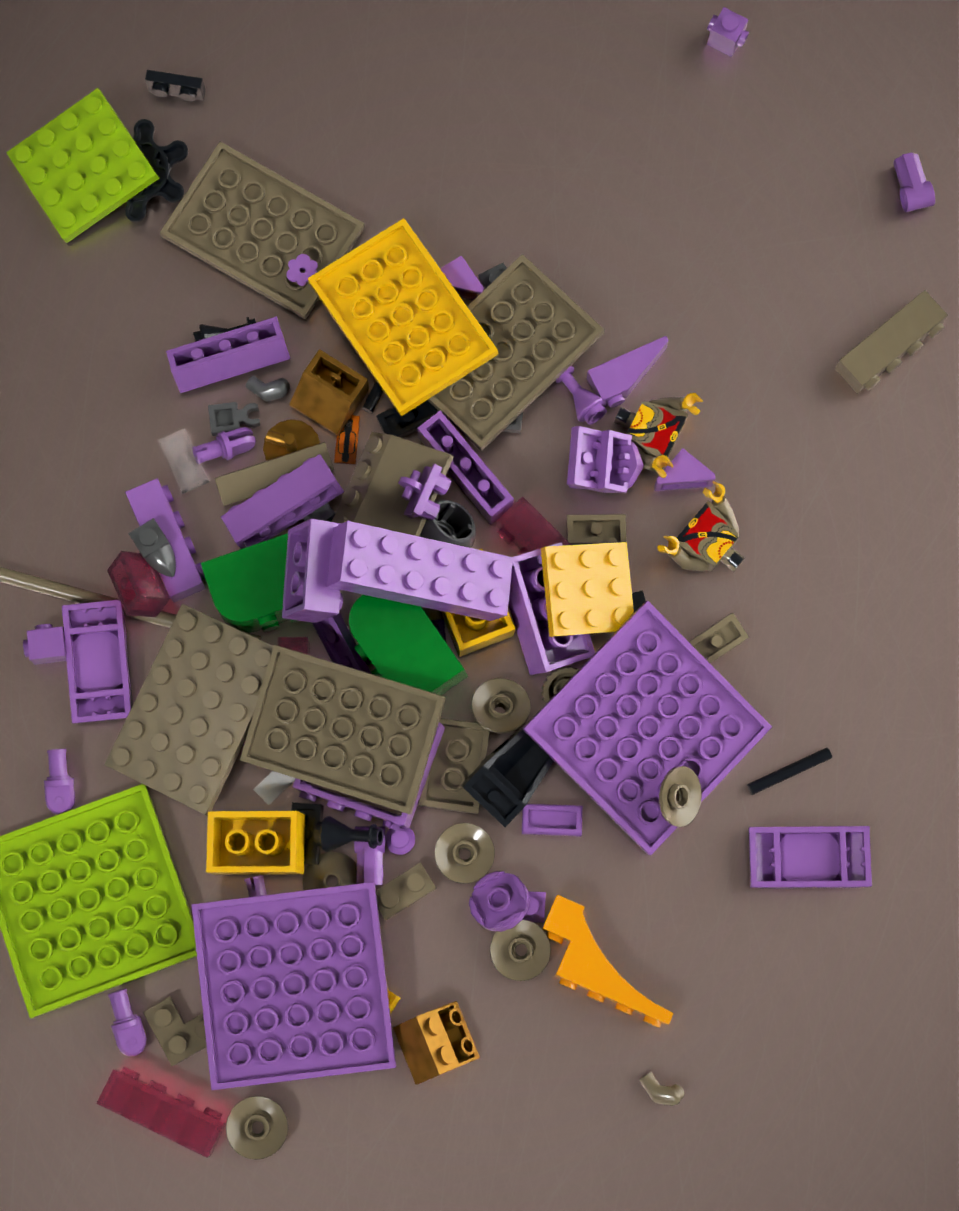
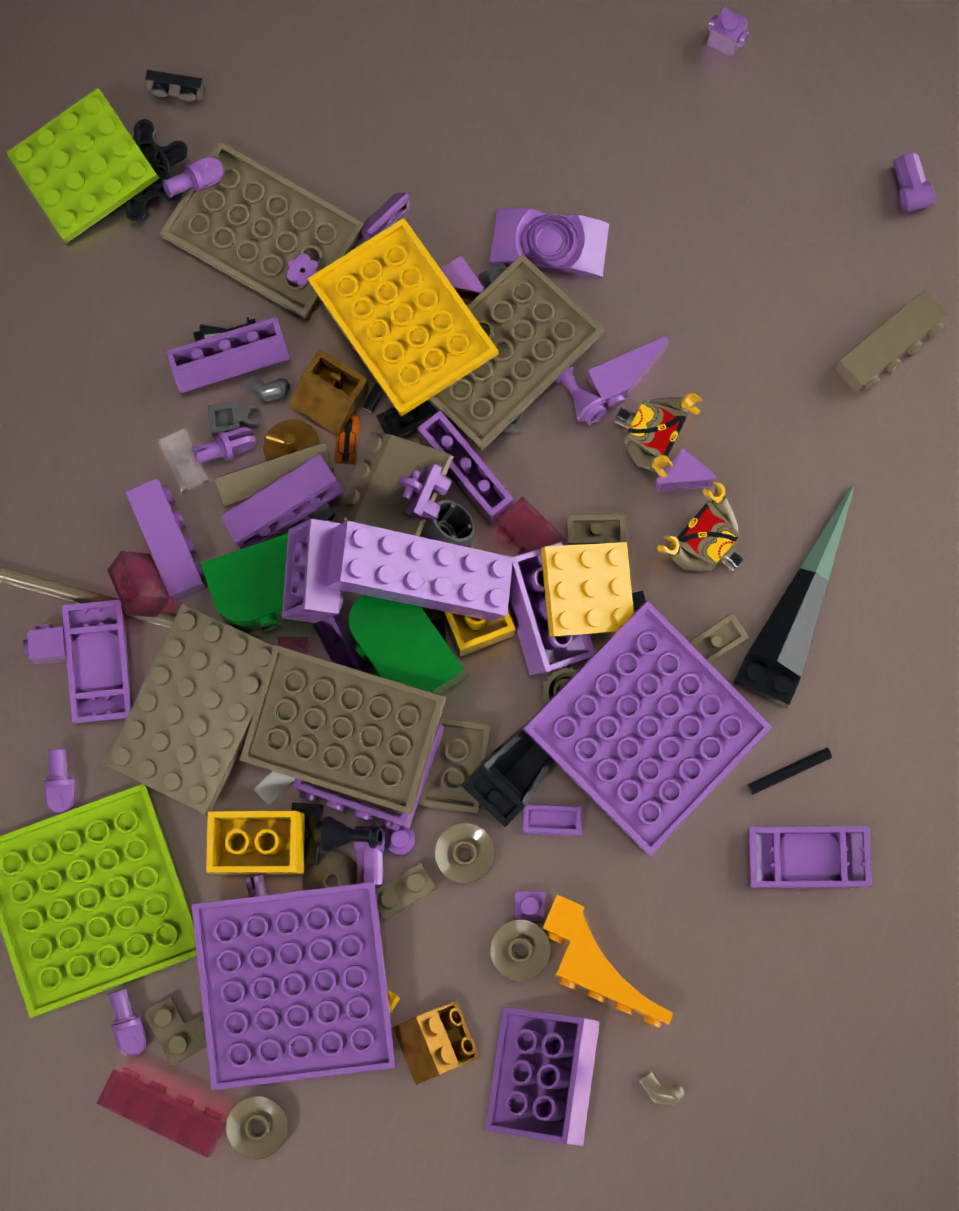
(155, 547): dark grey plate -> none
(197, 176): none -> medium lavender arm
(386, 215): none -> medium lavender slope
(499, 901): medium lavender tile -> none
(504, 694): dark tan dish -> none
(542, 1076): none -> medium lavender slope
(550, 241): none -> medium lavender slope
(602, 461): medium lavender piece -> none
(680, 796): dark tan dish -> none
(782, 647): none -> black plate

